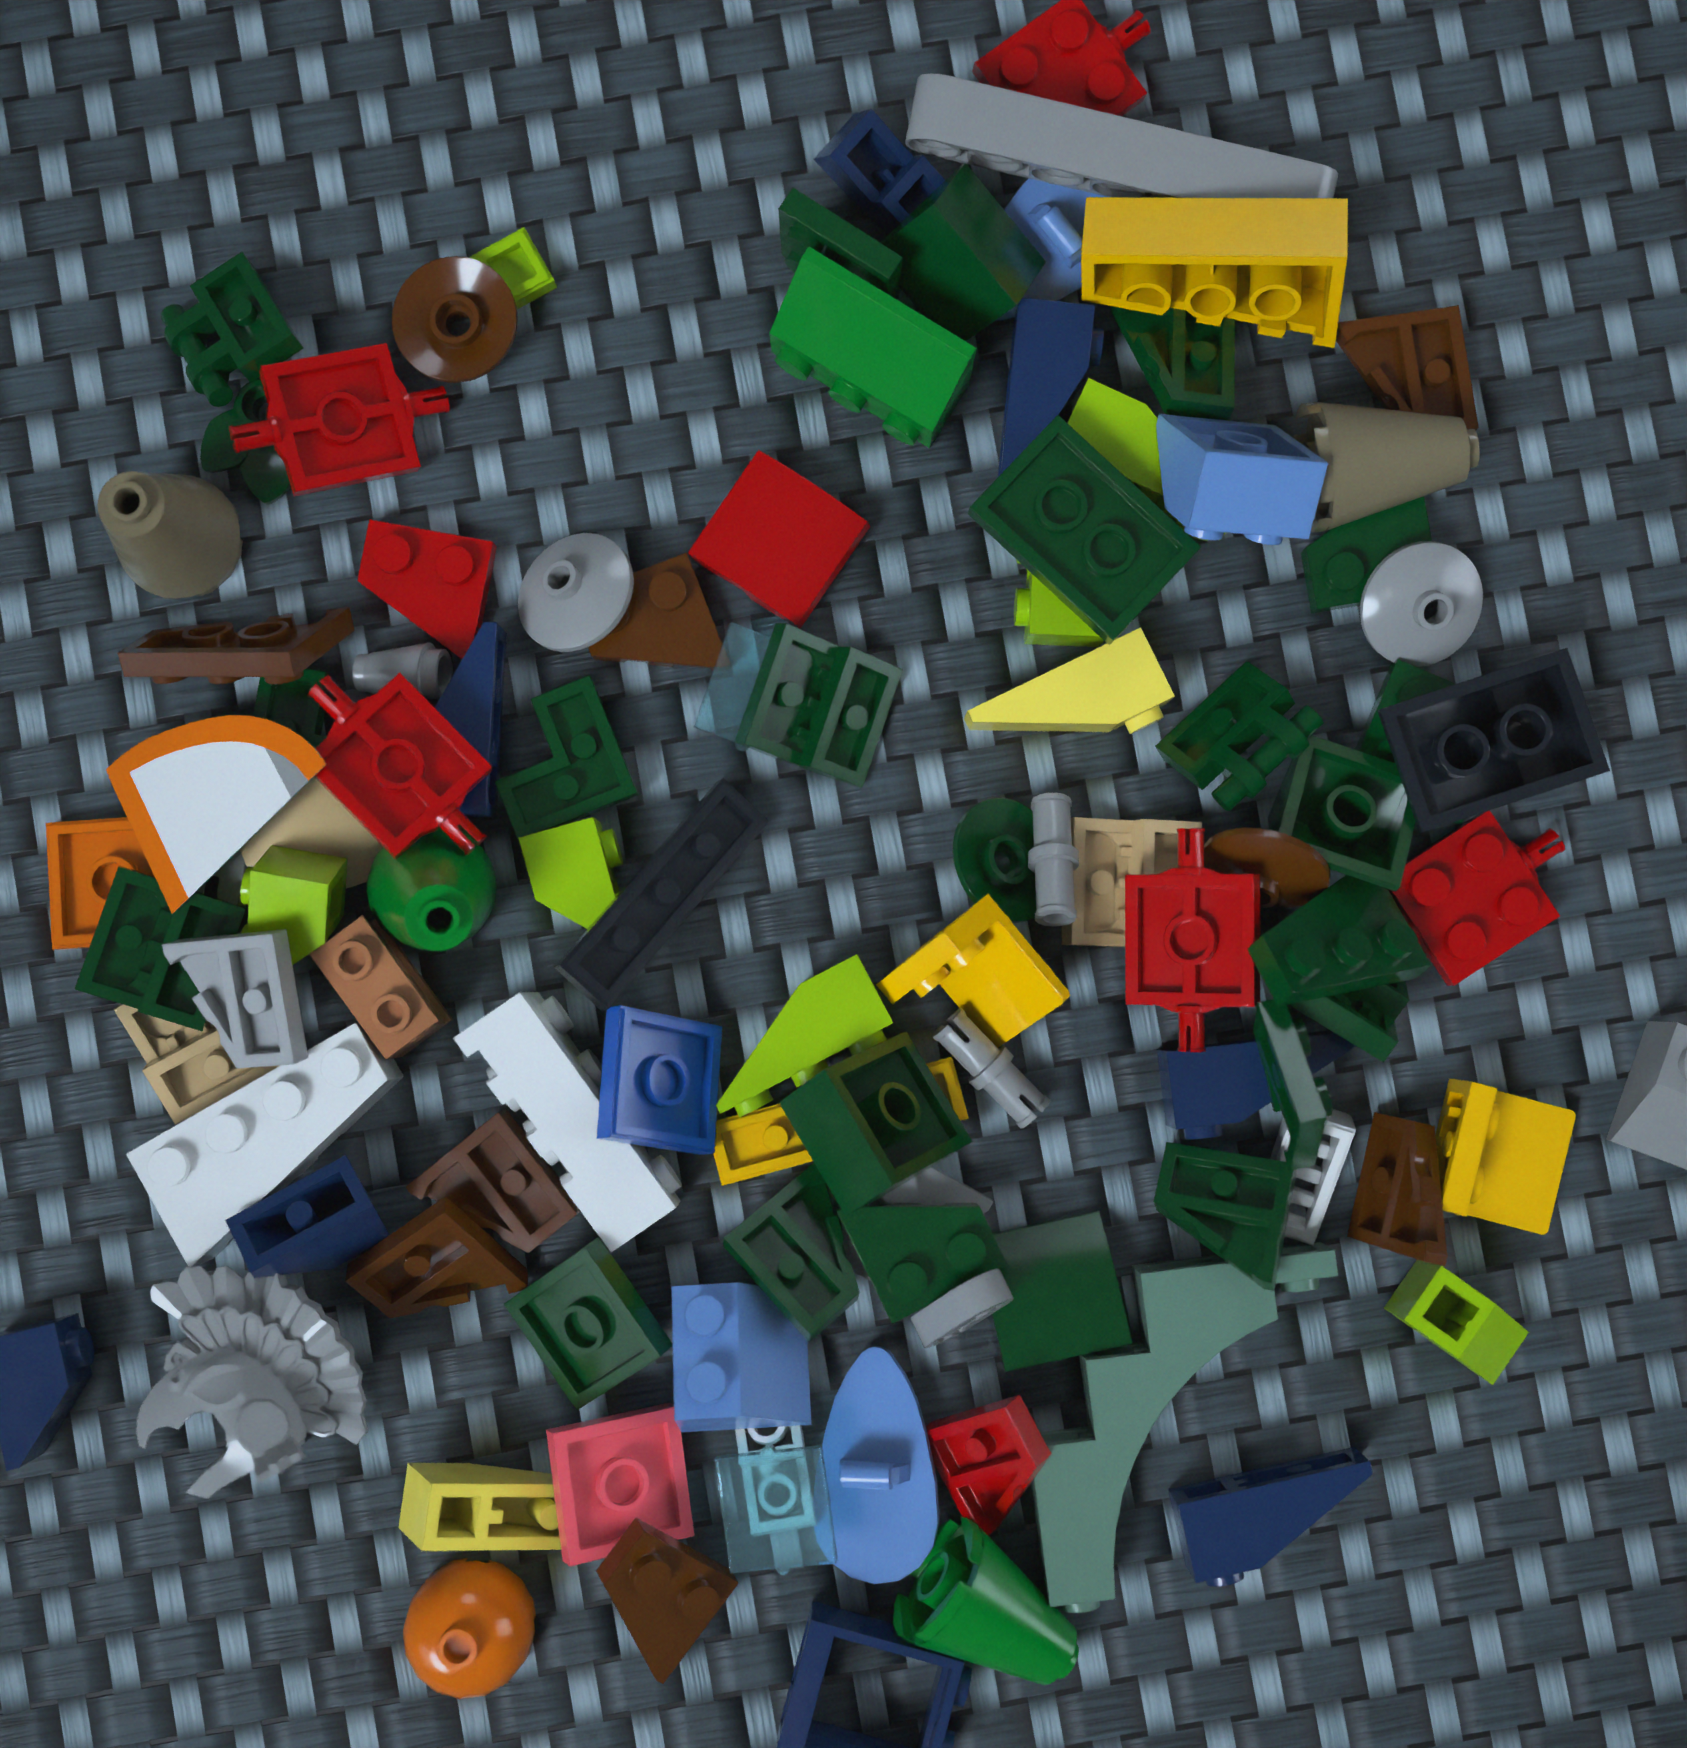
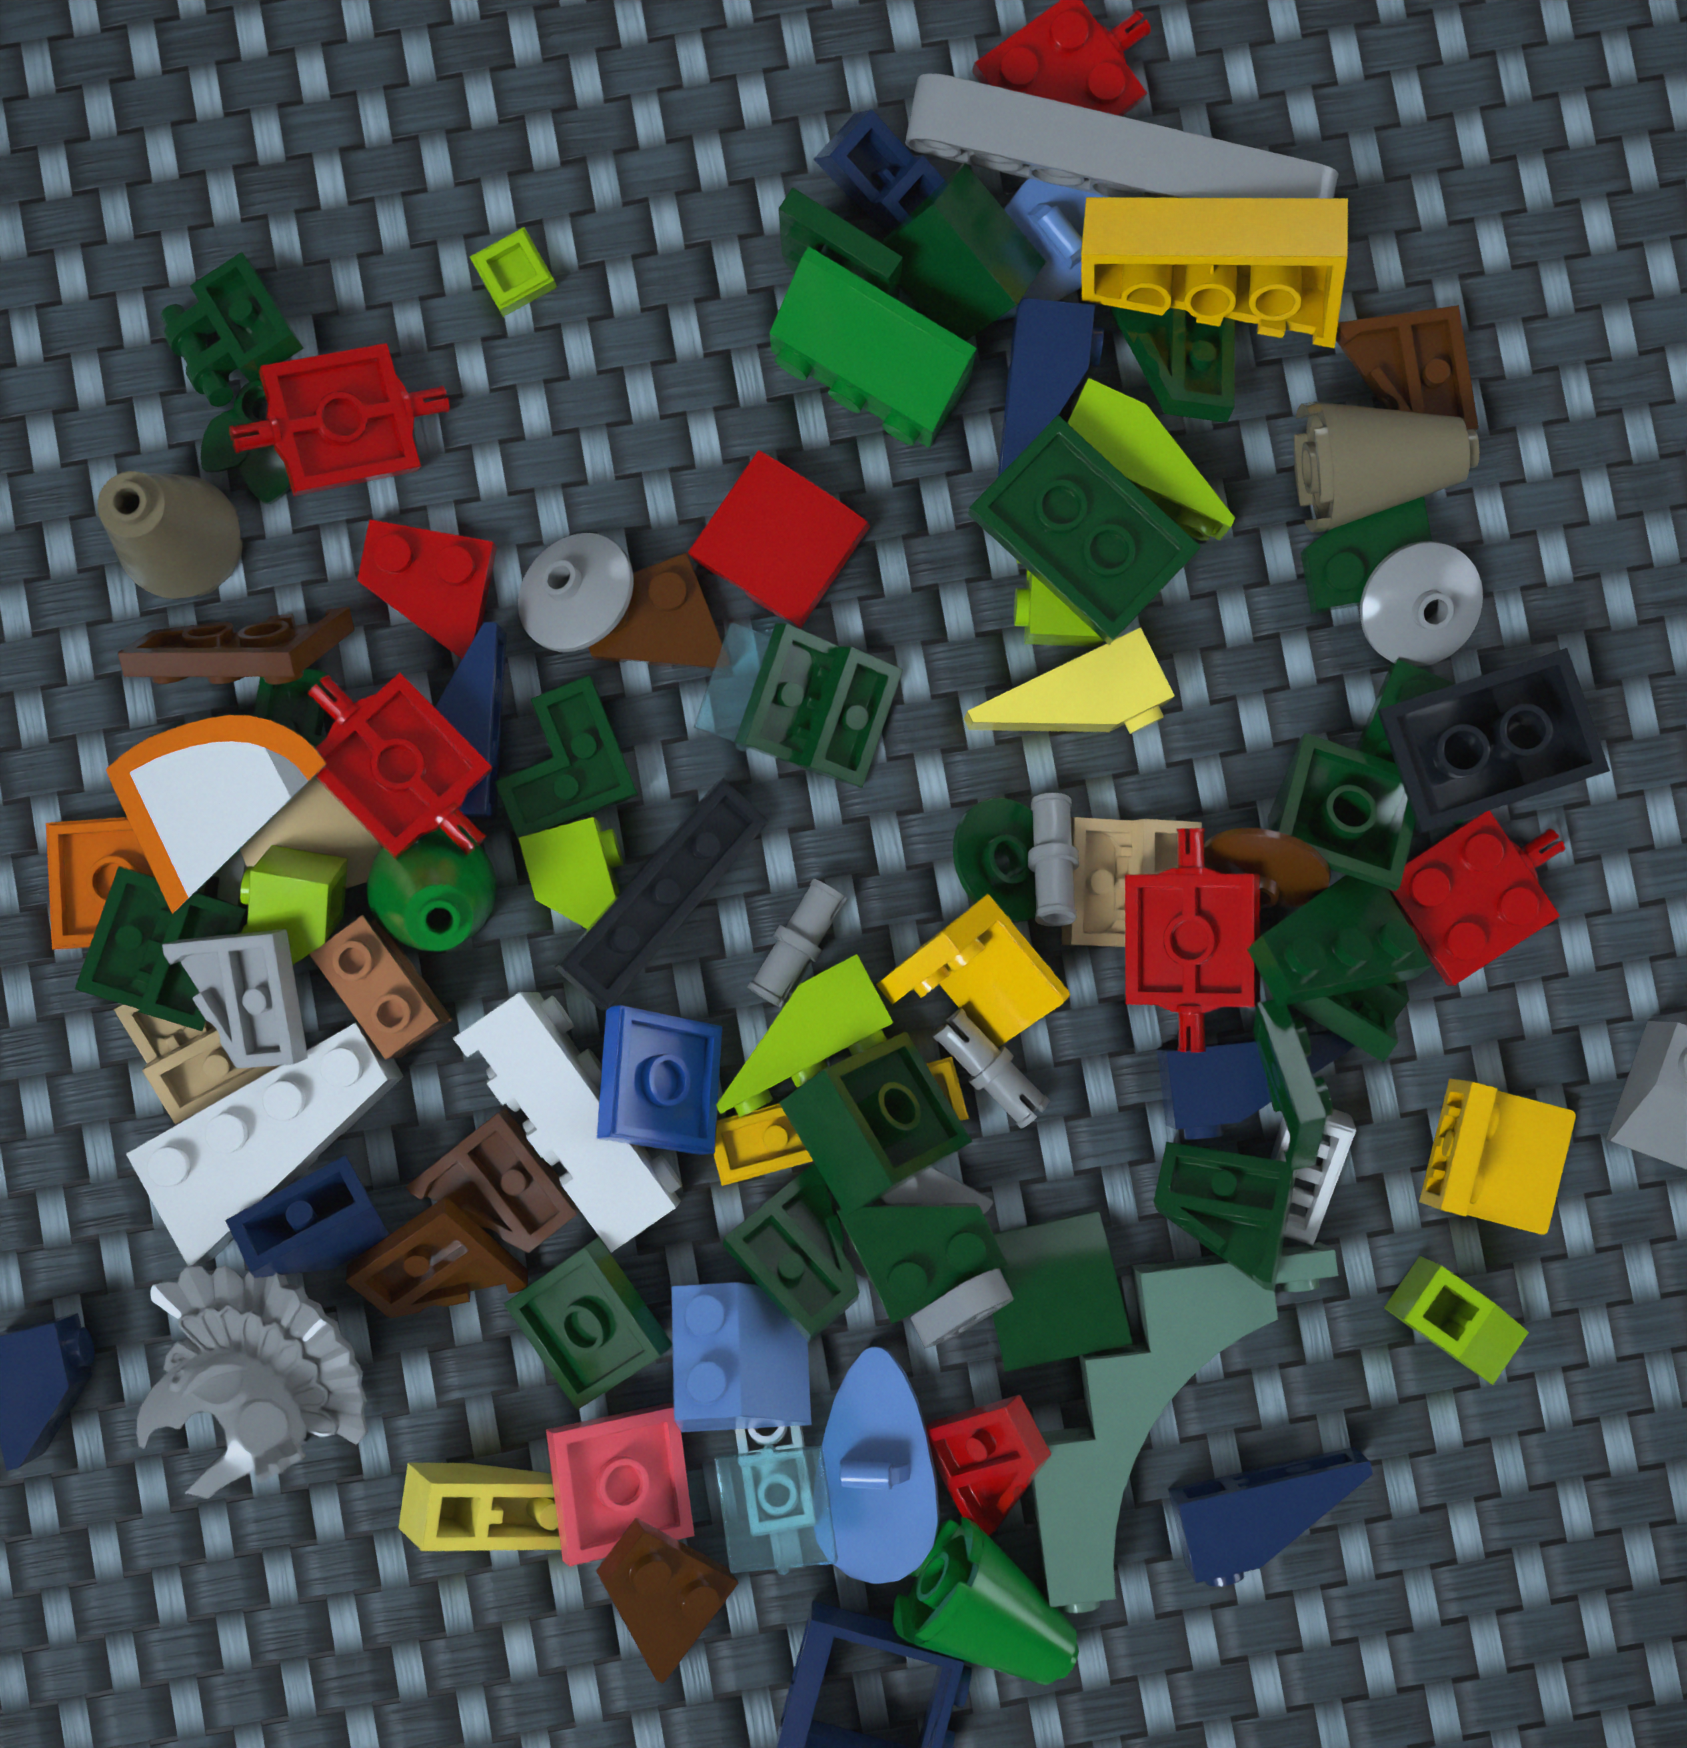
(420, 664): light grey cone -> none
(435, 299): reddish brown dish -> none
(469, 1628): orange cylinder -> none
(797, 943): none -> light grey pin
(1228, 724): dark green plate -> none
(1237, 479): medium blue slope -> none
(1401, 1191): reddish brown wing -> none

